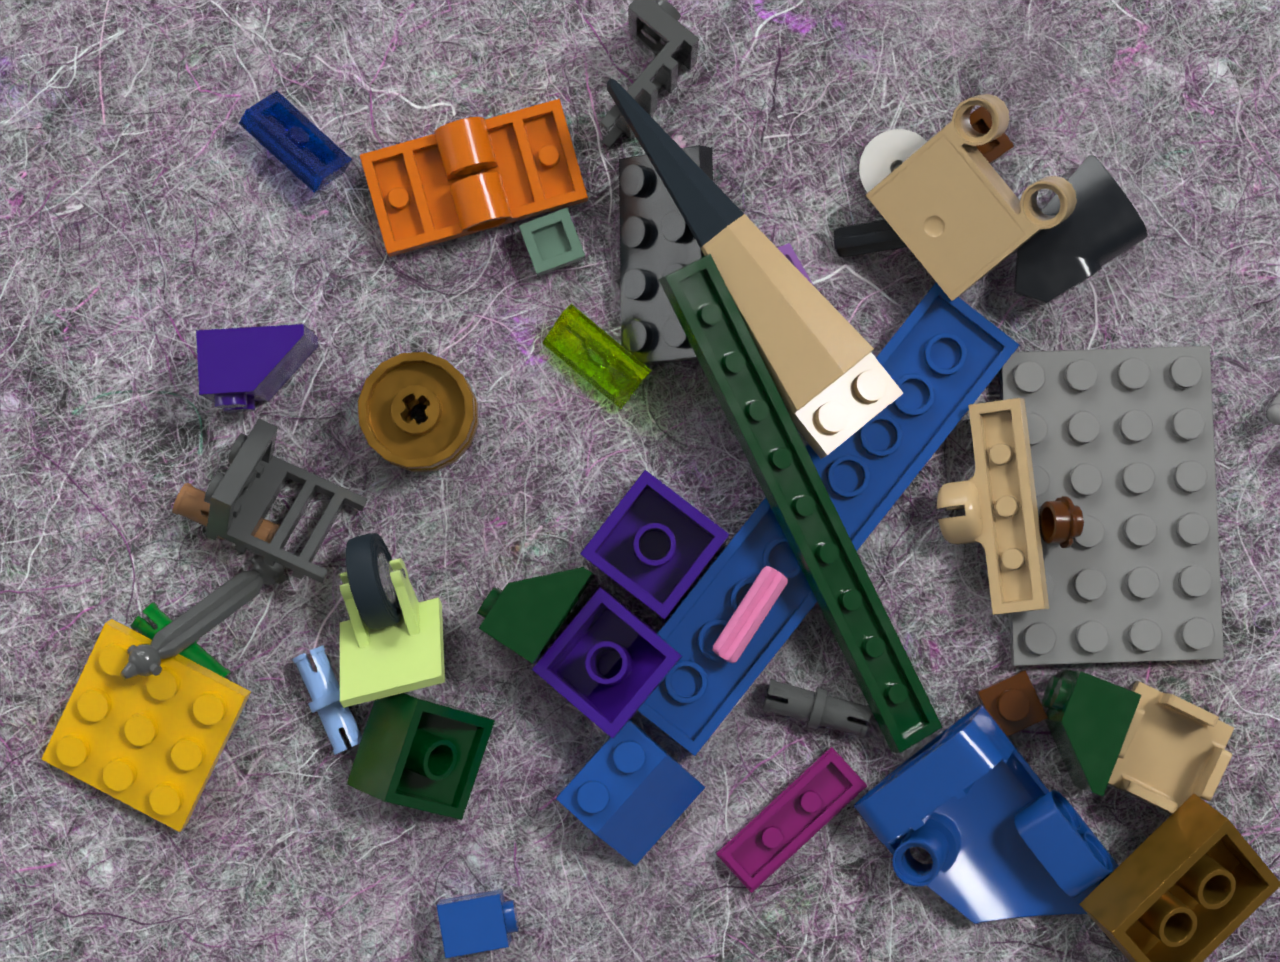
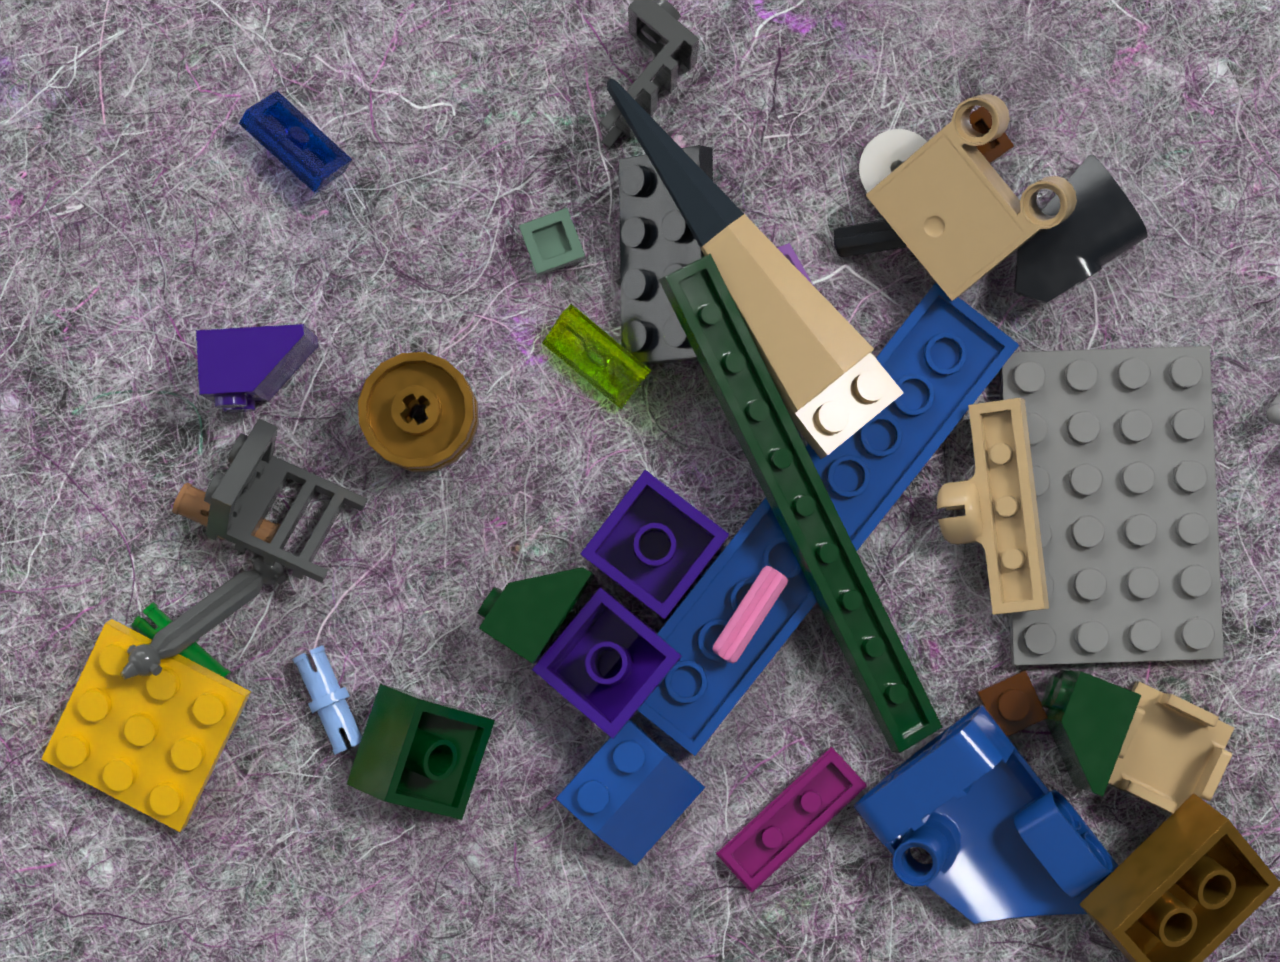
(390, 637): yellowish green plate -> none
(473, 177): orange plate -> none
(476, 923): blue brick -> none
(817, 708): dark grey pin -> none
(1060, 521): reddish brown plate -> none

